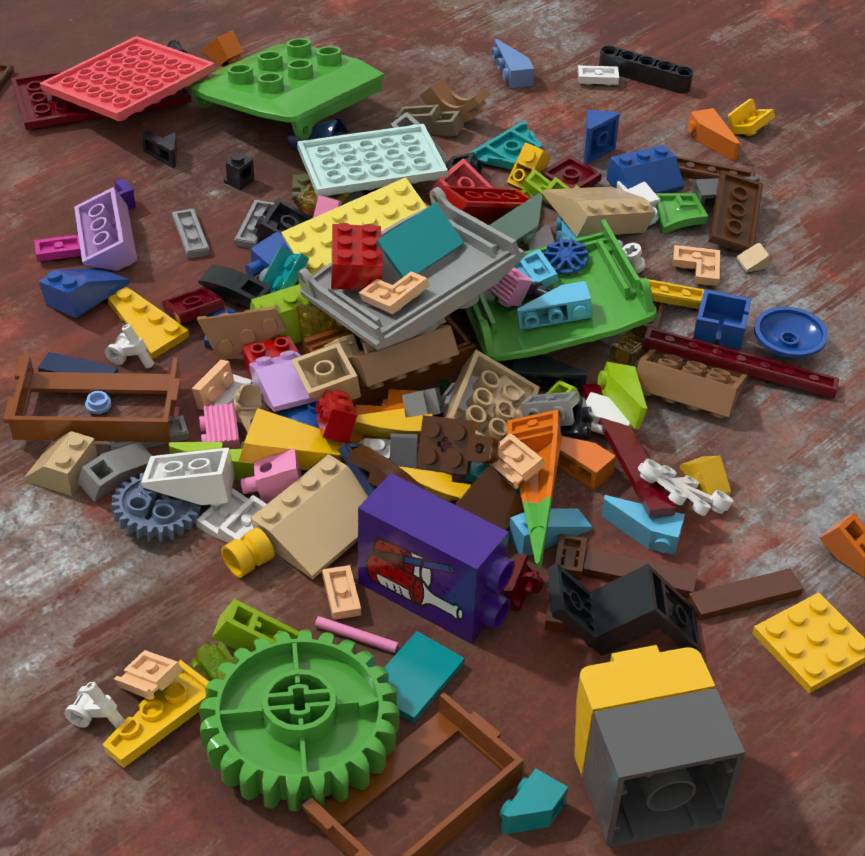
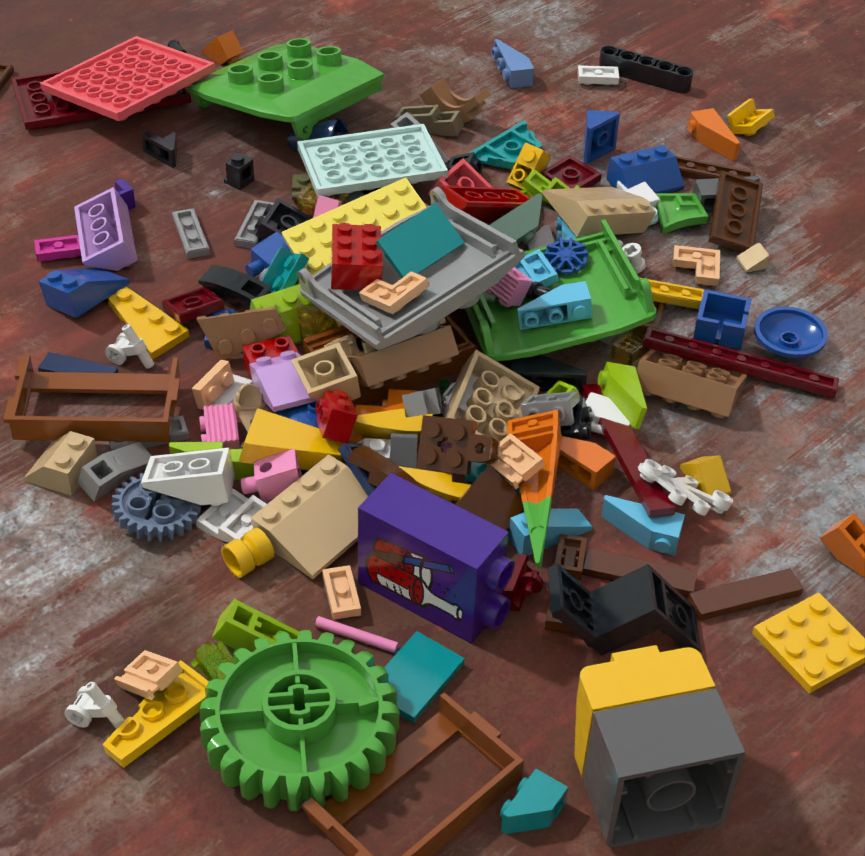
(98, 402): light blue plate -> none

